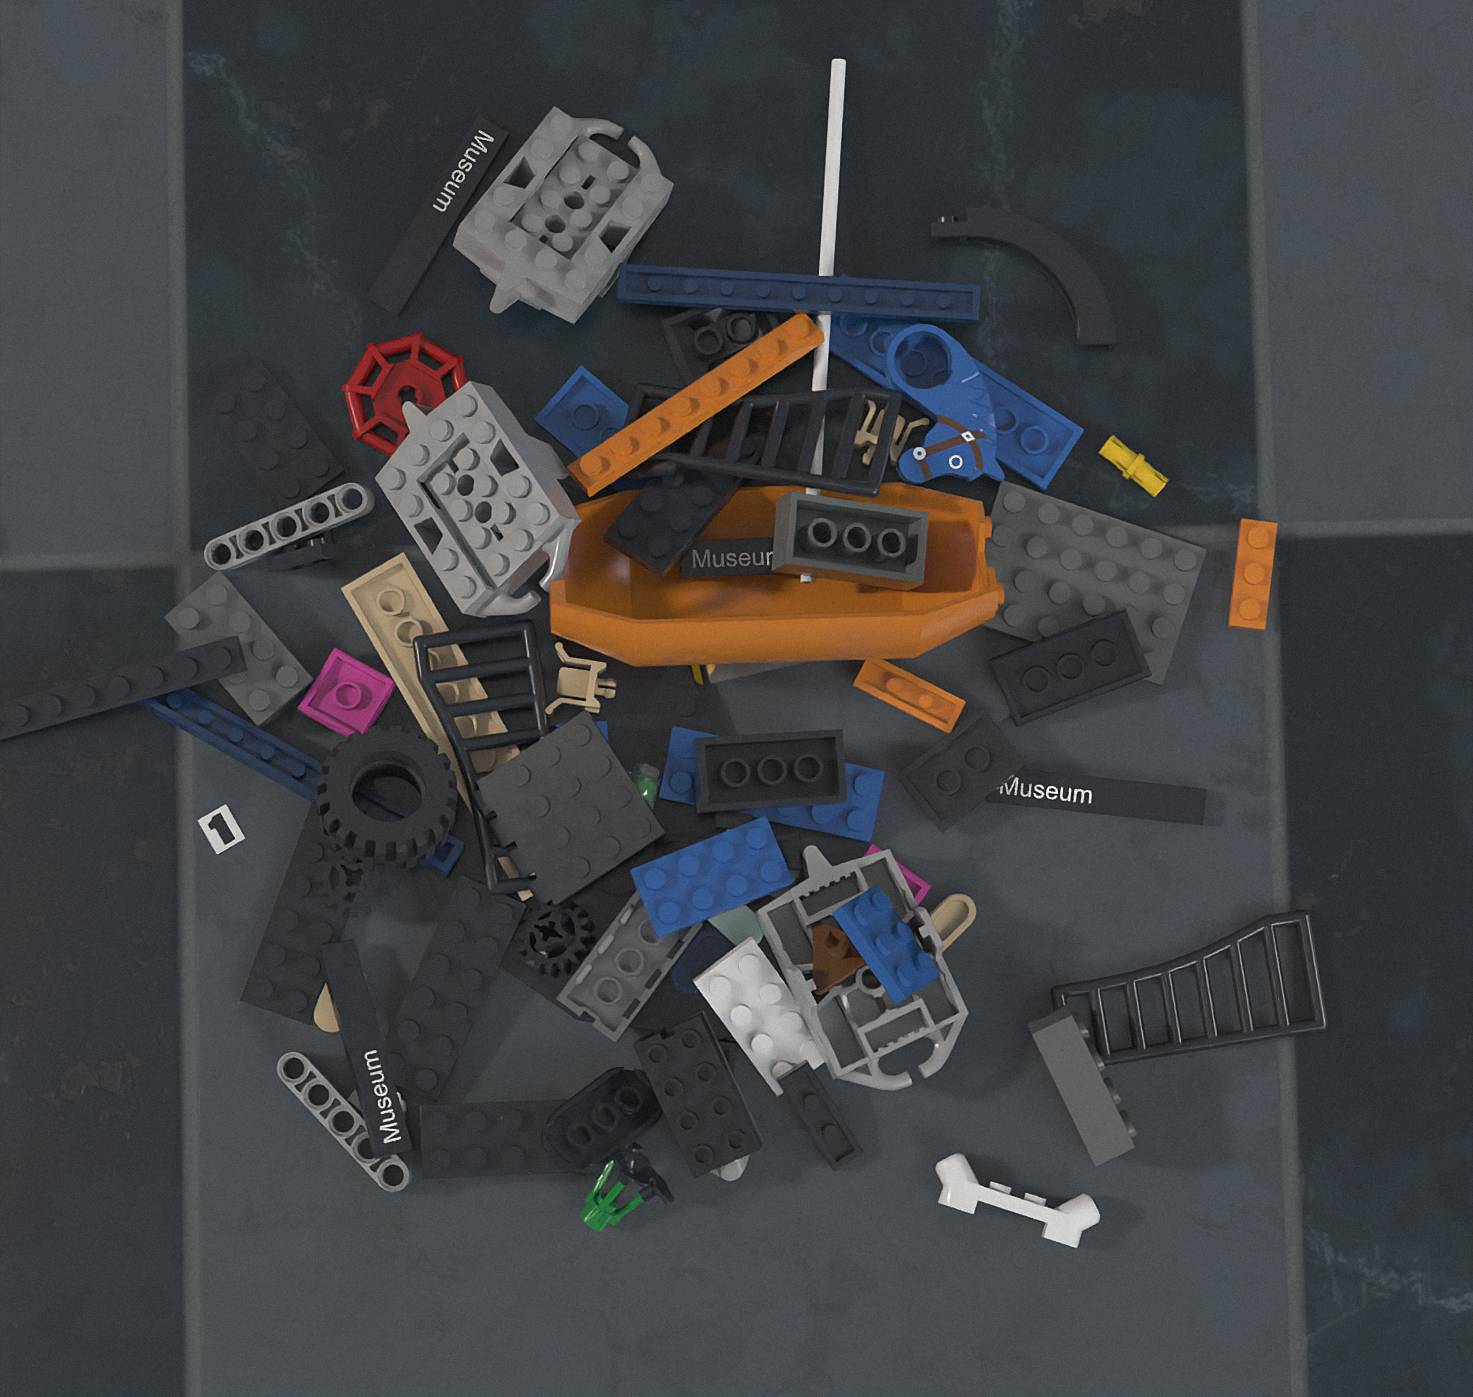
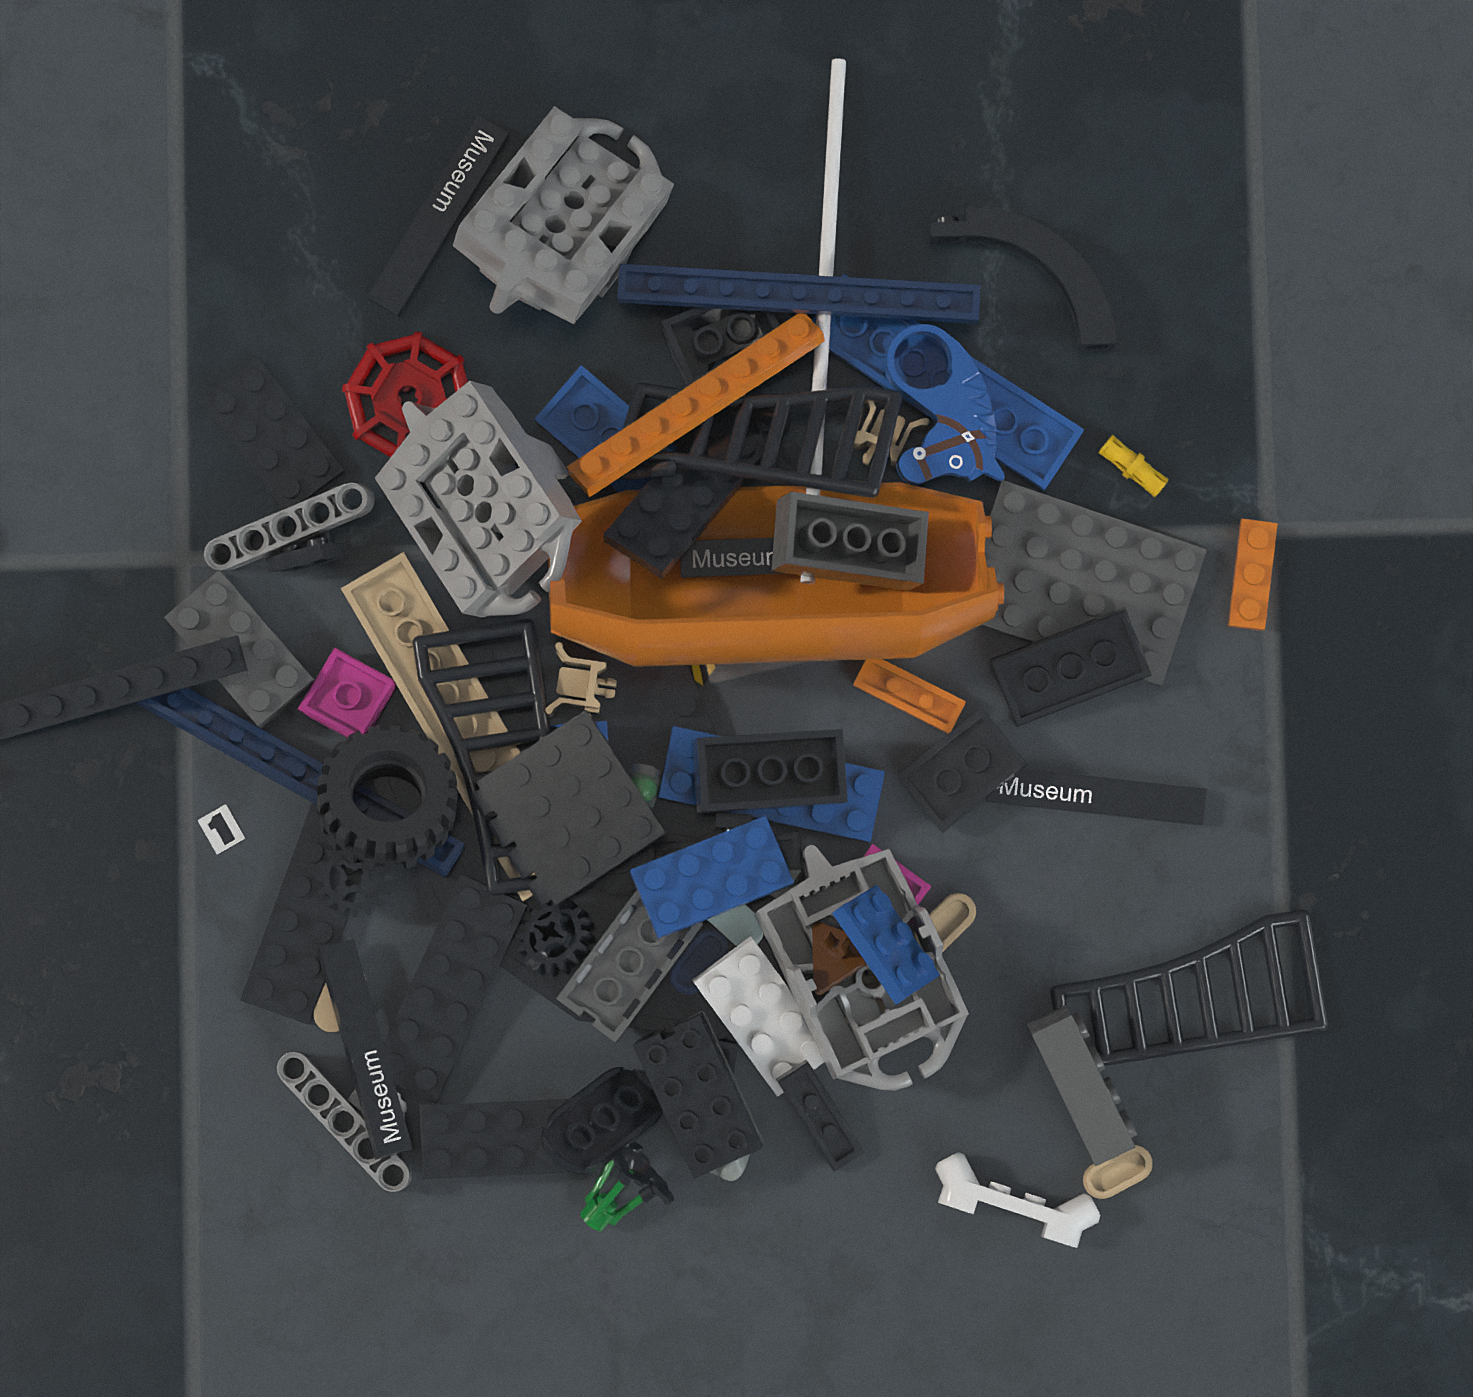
(1117, 1173): none -> tan tile

